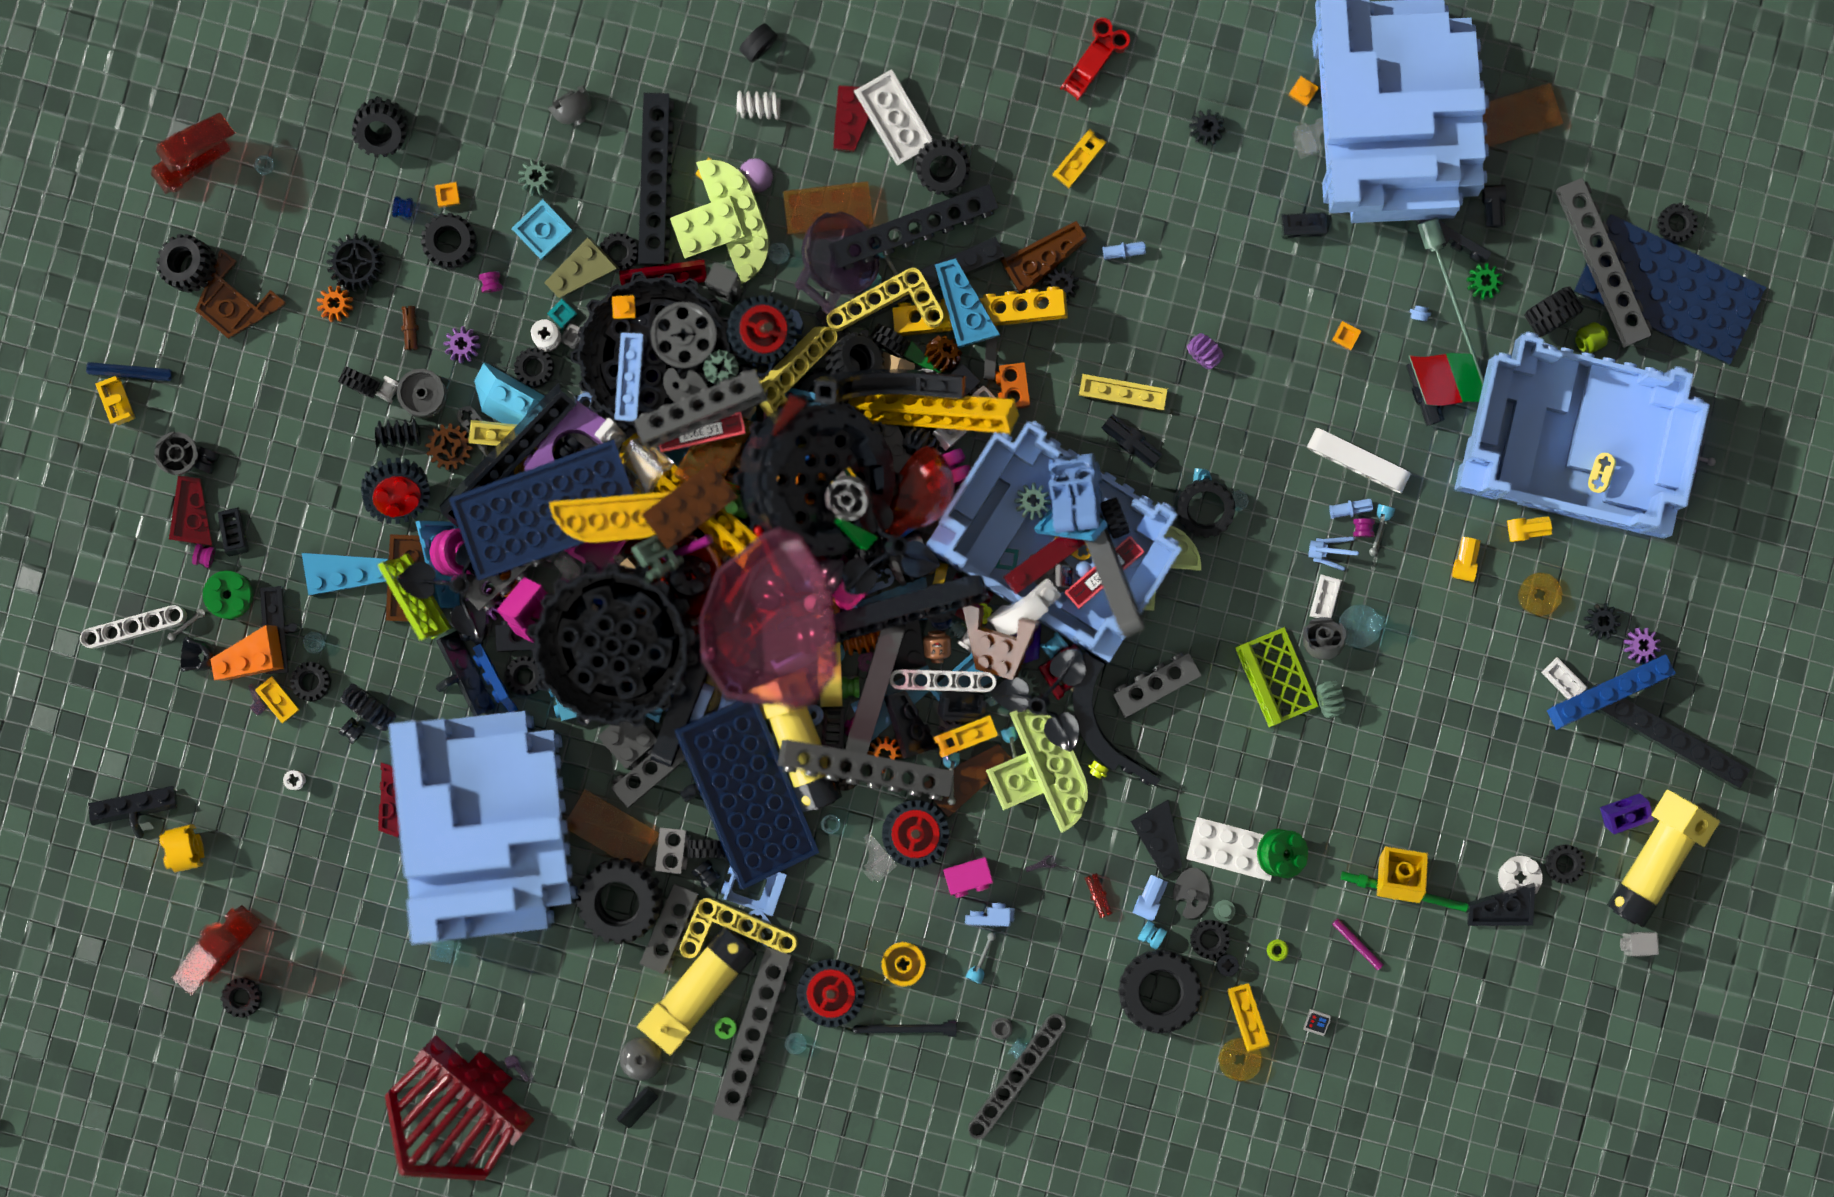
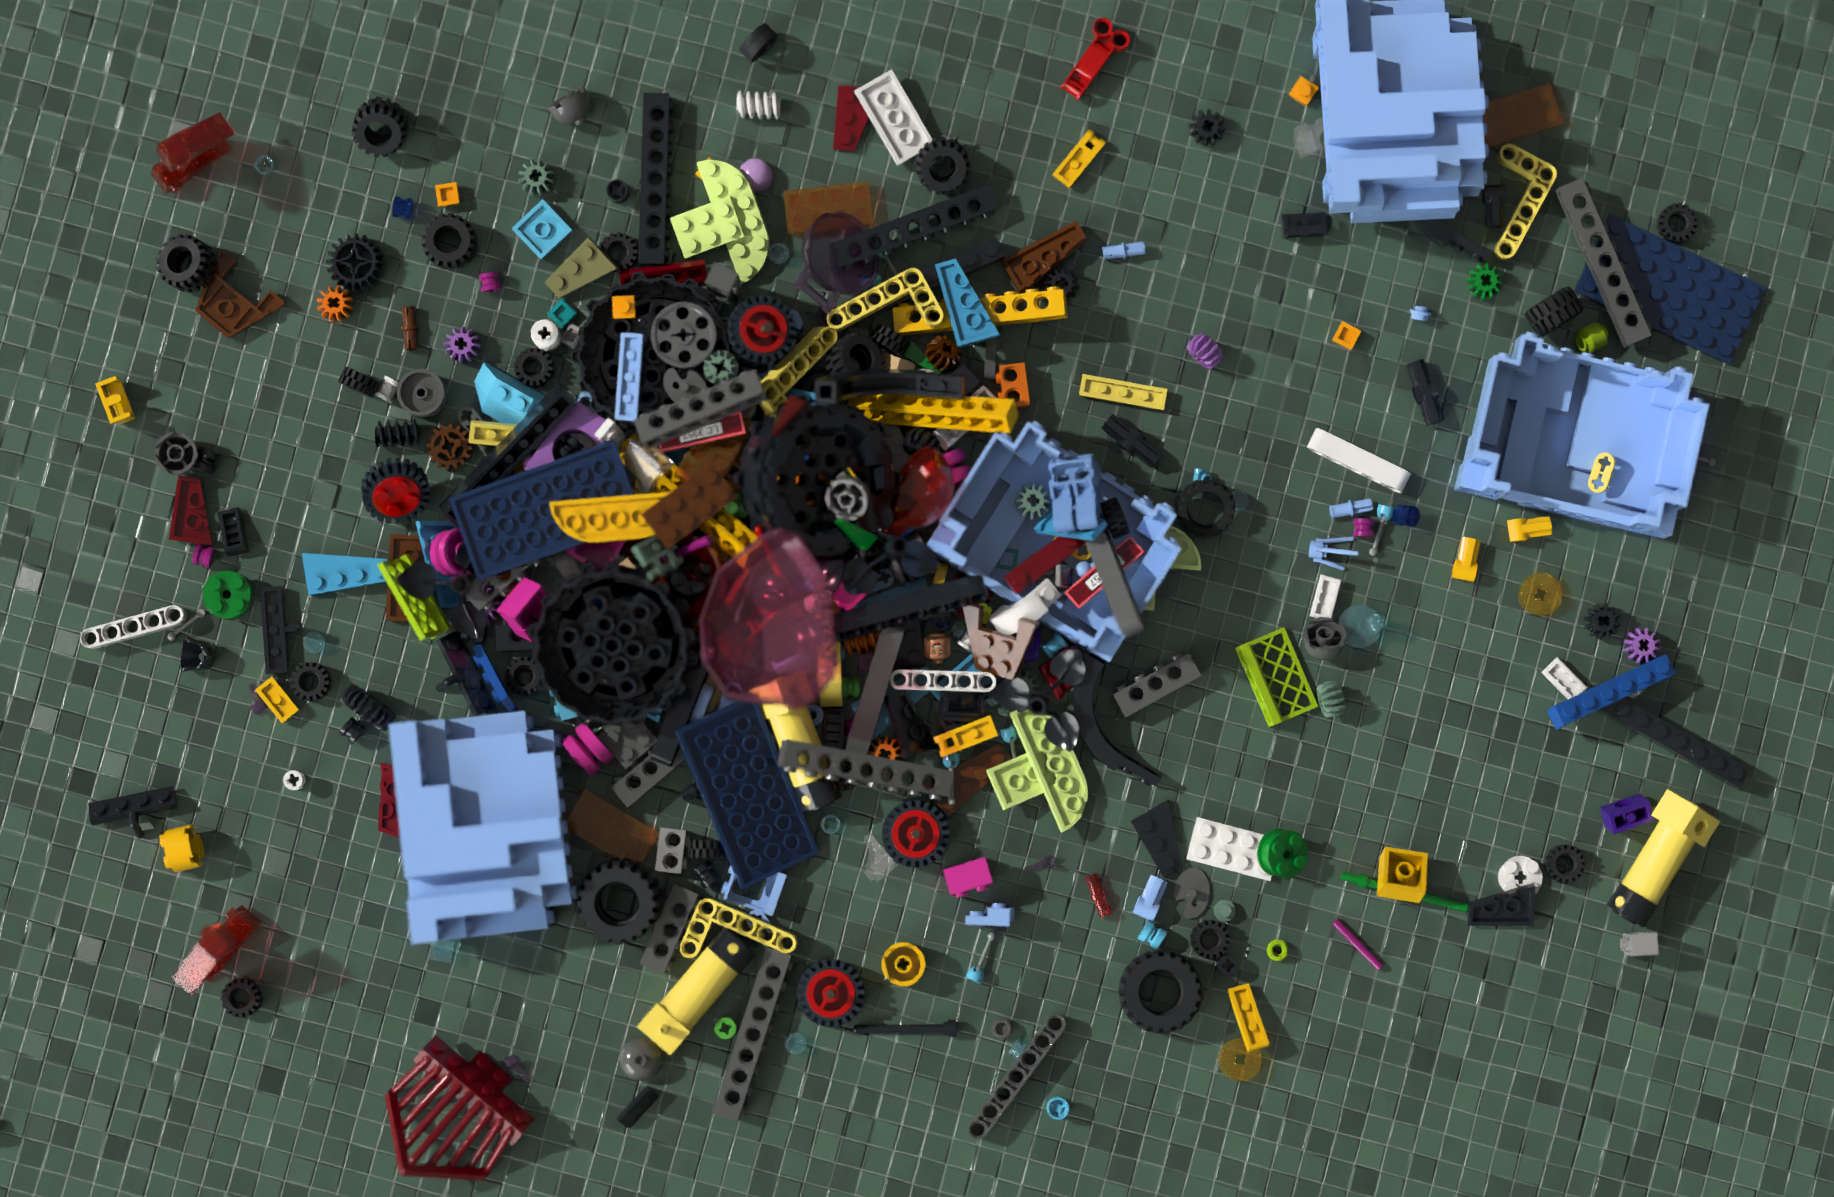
(129, 371): dark blue axle -> none
(250, 656): orange wedge -> none
(585, 751): none -> dark pink wheel
(617, 187): none -> black wheel
(1060, 1108): none -> medium azure wheel
(1098, 769): neon yellow plate -> none
(1317, 1022): slope -> none
(1406, 515): none -> clear blue wheel
(1448, 376): flag -> none
(1527, 200): none -> light yellow beam

